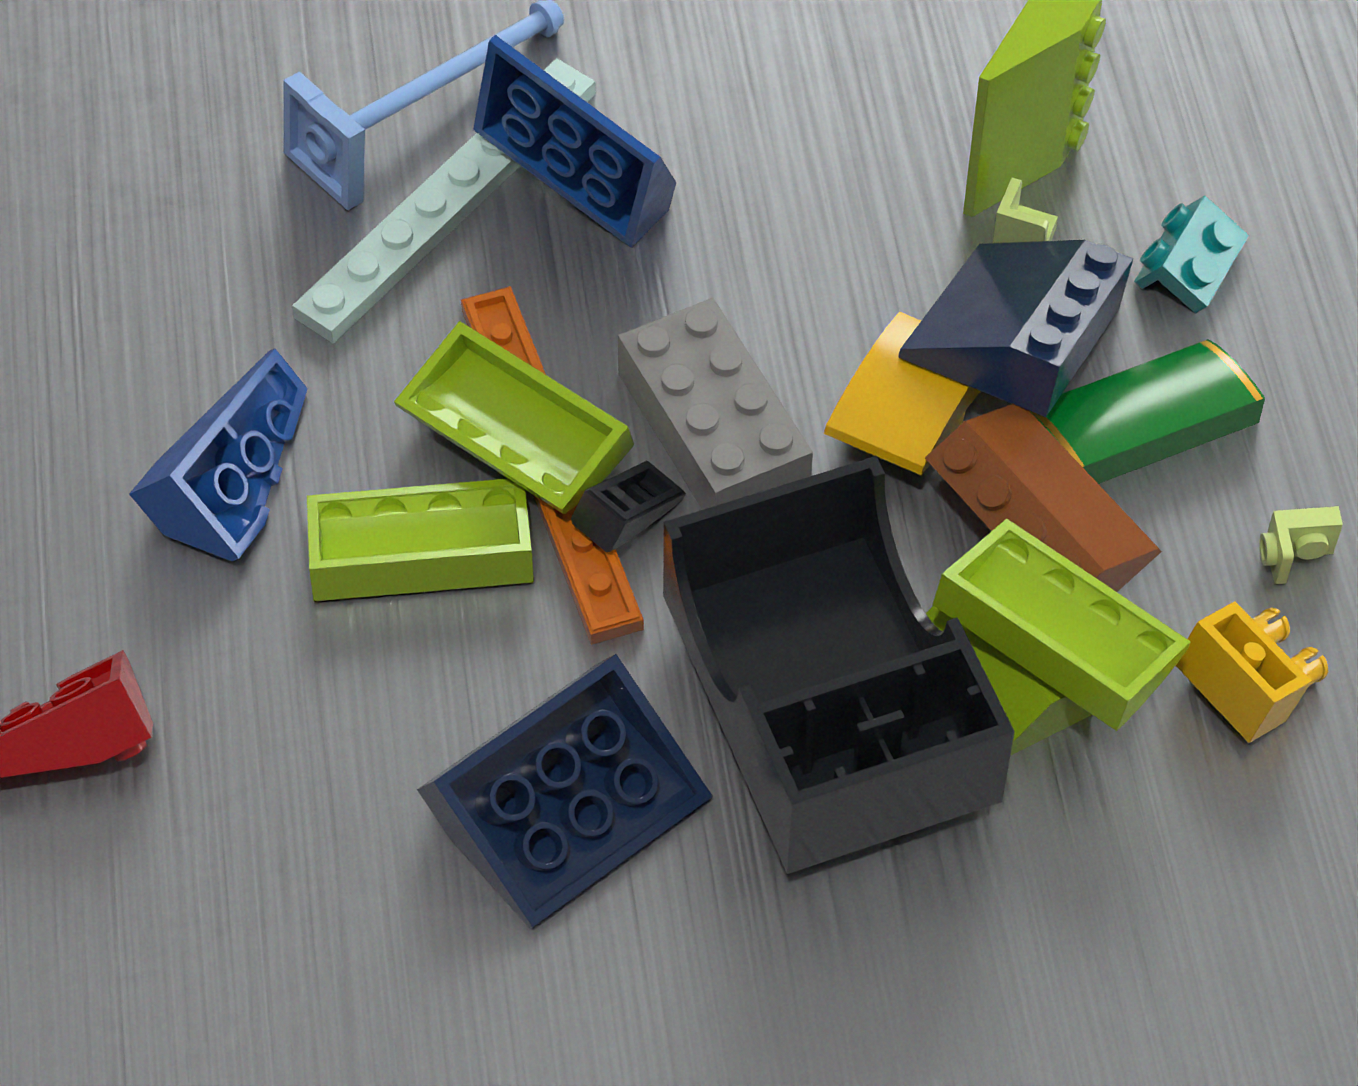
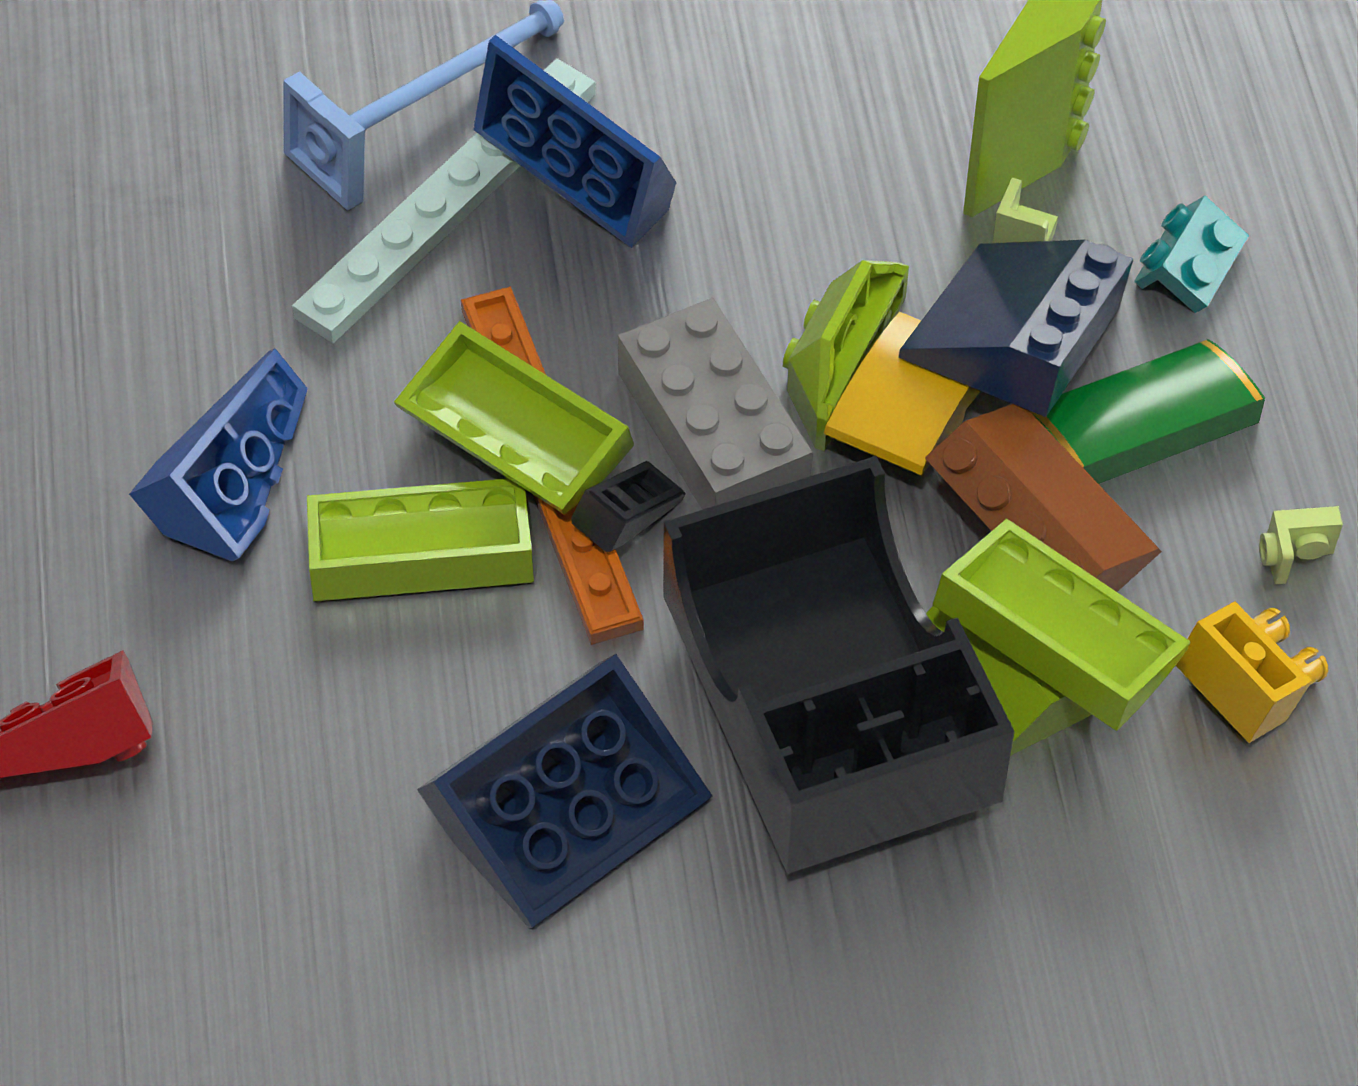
(839, 337): none -> lime wedge

